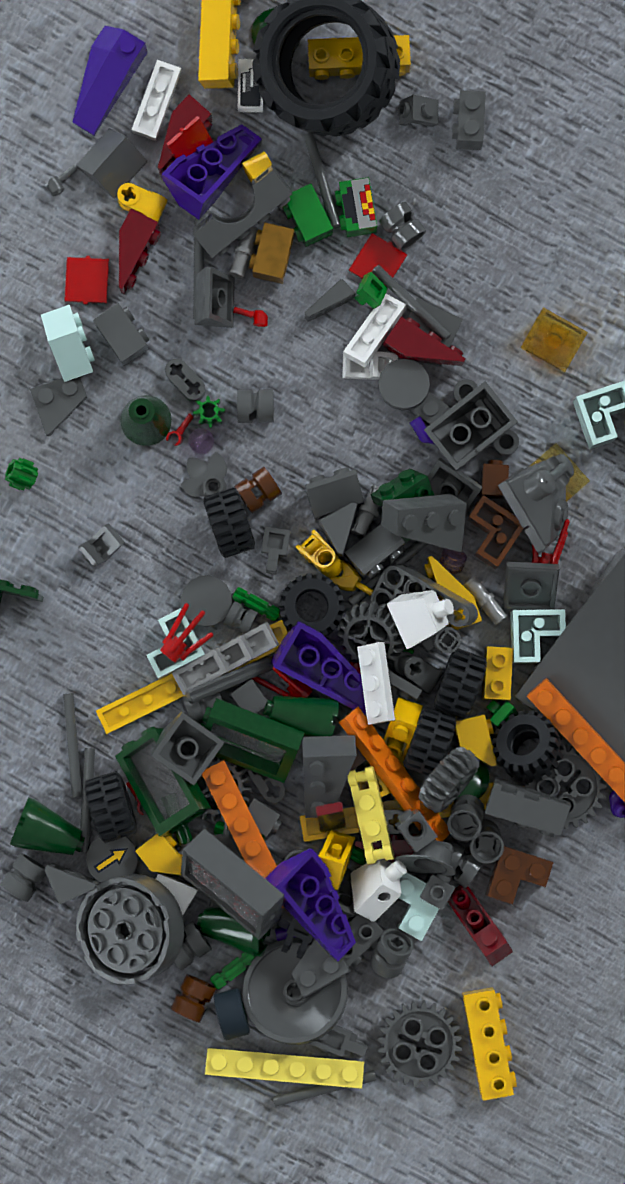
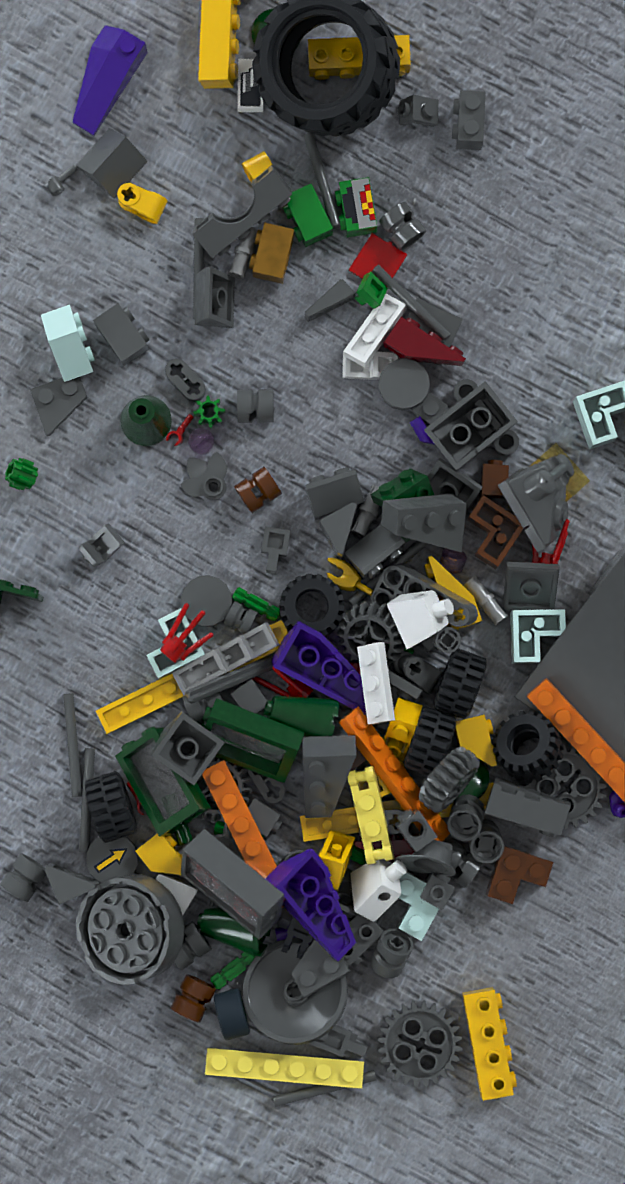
(46, 831): dark green cone -> none
(86, 280): red piece -> none
(134, 242): dark red slope -> none
(156, 100): white plate -> none
(180, 117): dark red slope -> none
(189, 139): red piece -> none
(205, 174): dark purple wedge -> none
(229, 522): black tyre -> none
(259, 316): red hand -> none
(317, 552): yellow piece -> none
(330, 816): tile -> none
(479, 925): dark red slope -> none
(498, 673): yellow brick -> none
(501, 712): green tile -> none
(554, 339): clear yellow slope -> none

